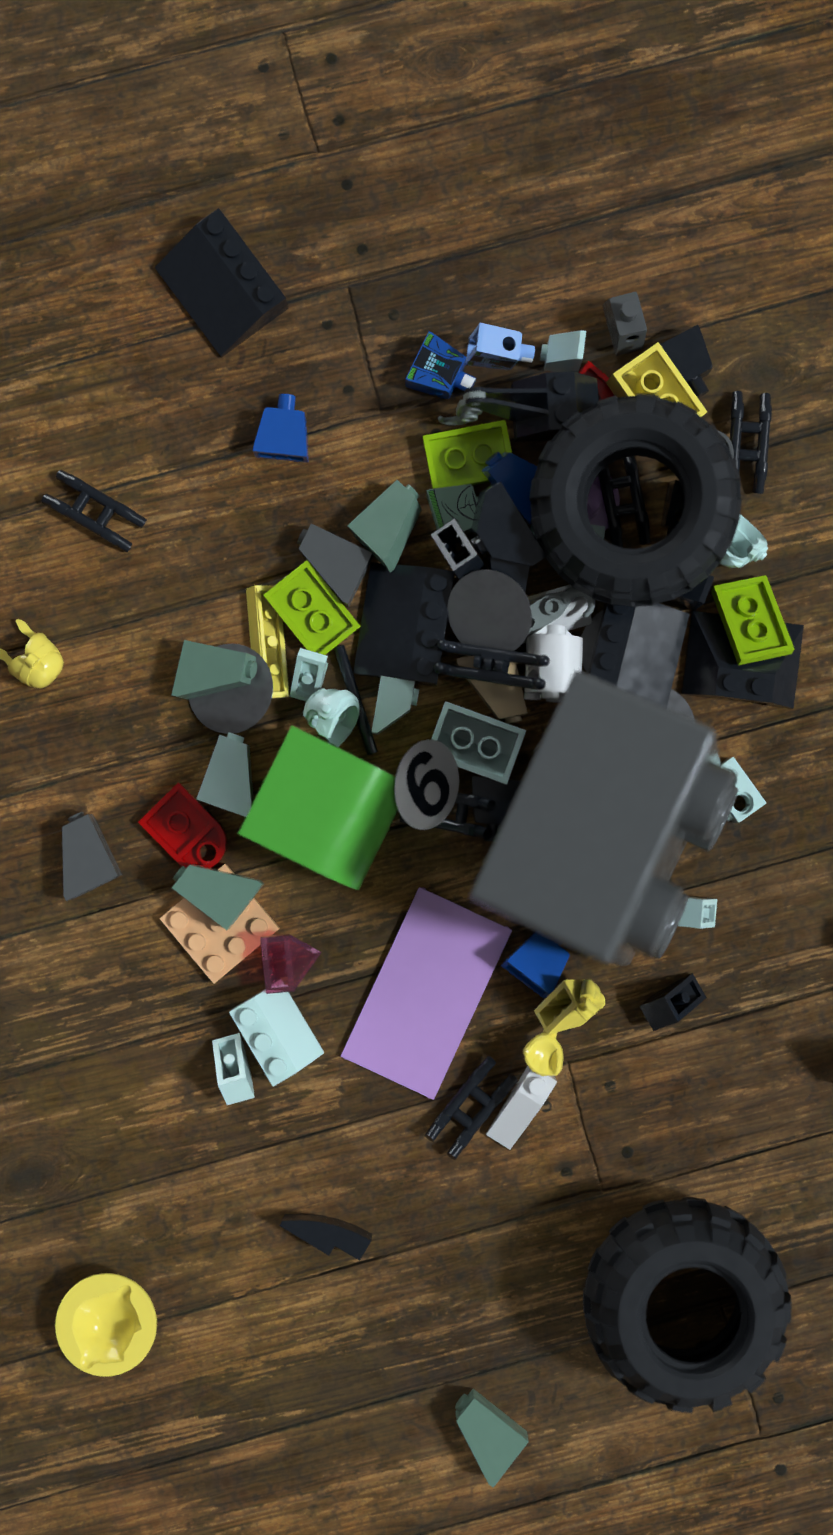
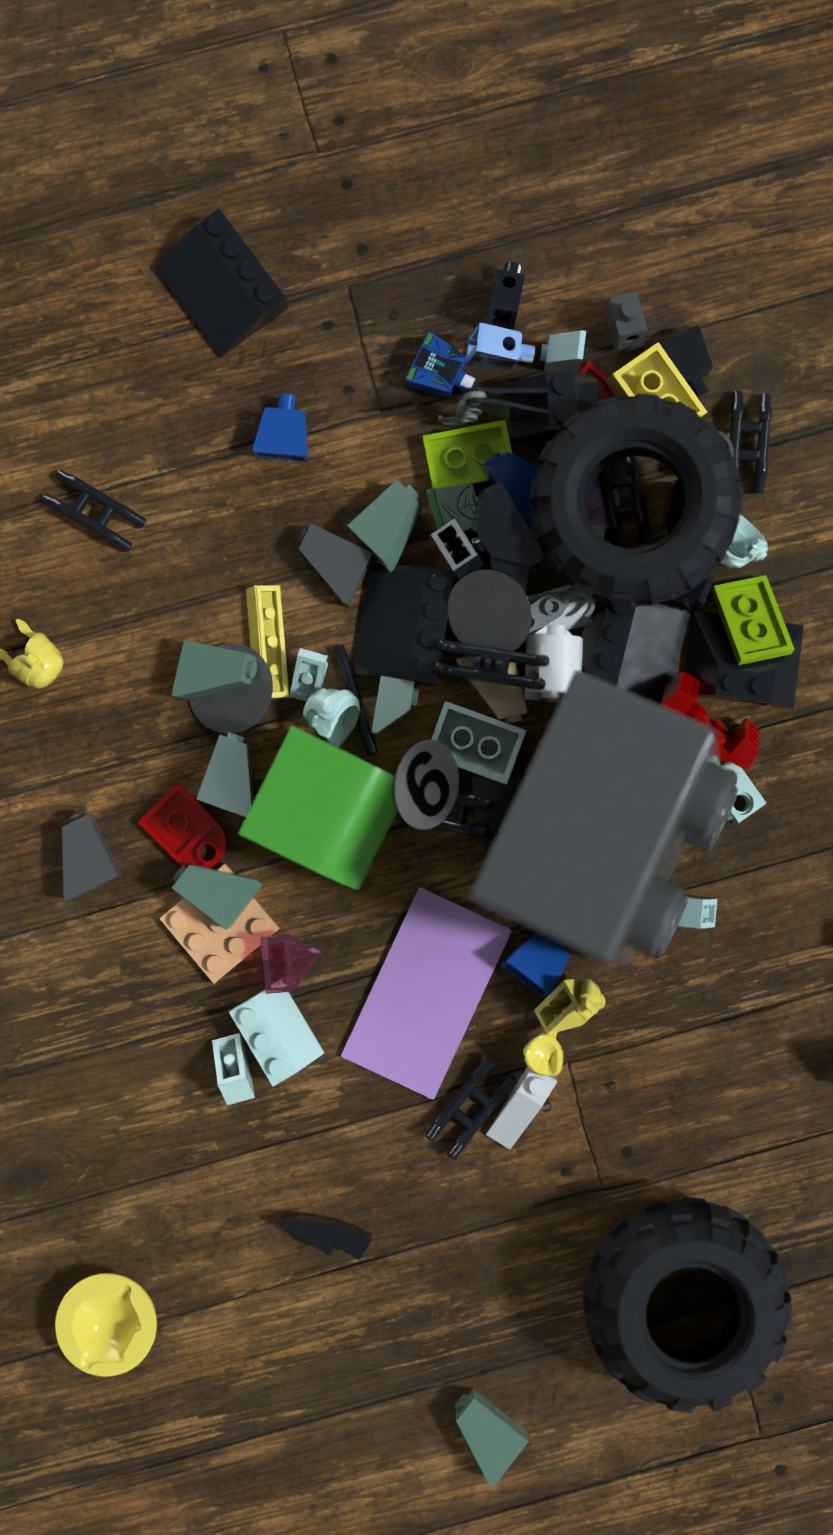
(311, 609): lime plate -> none
(506, 296): none -> black torso
(673, 1002): black slope -> none
(737, 747): none -> red plate

